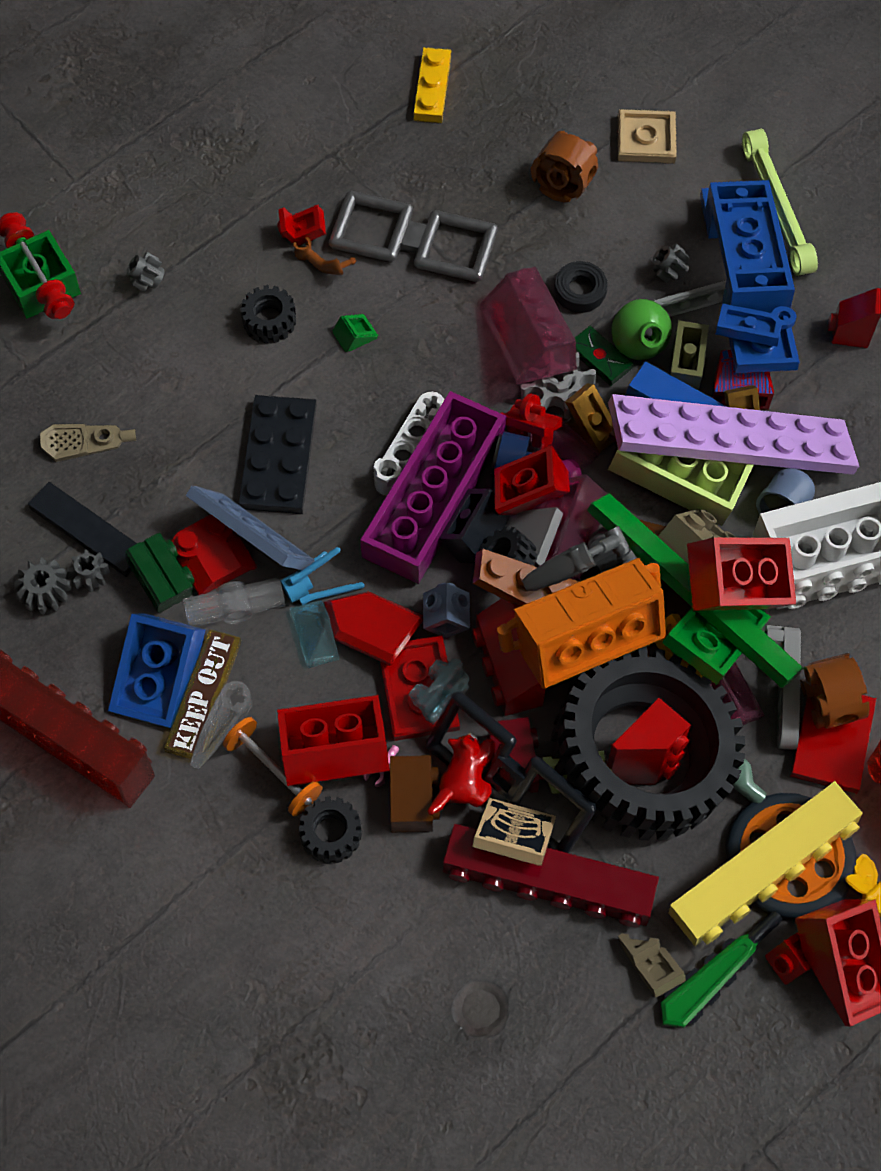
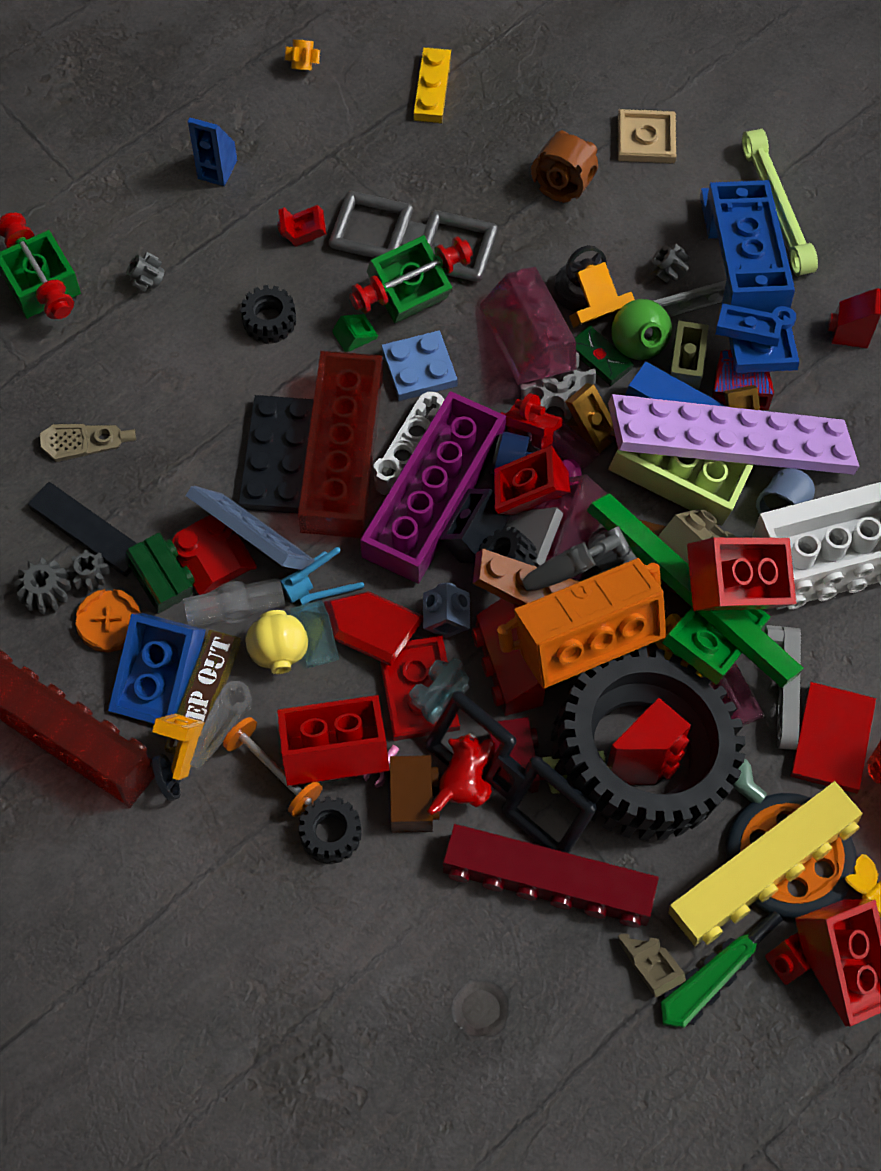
(105, 619): none -> orange tile
(187, 732): none -> light orange piece
(212, 151): none -> blue slope
(276, 641): none -> light yellow plant
(302, 54): none -> light orange gear
(326, 266): dark orange piece -> none
(341, 444): none -> clear red brick
(410, 277): none -> green brick
(419, 365): none -> medium blue plate
(514, 831): tan tile -> none
(596, 286): none -> light orange piece
(835, 691): dark orange brick -> none

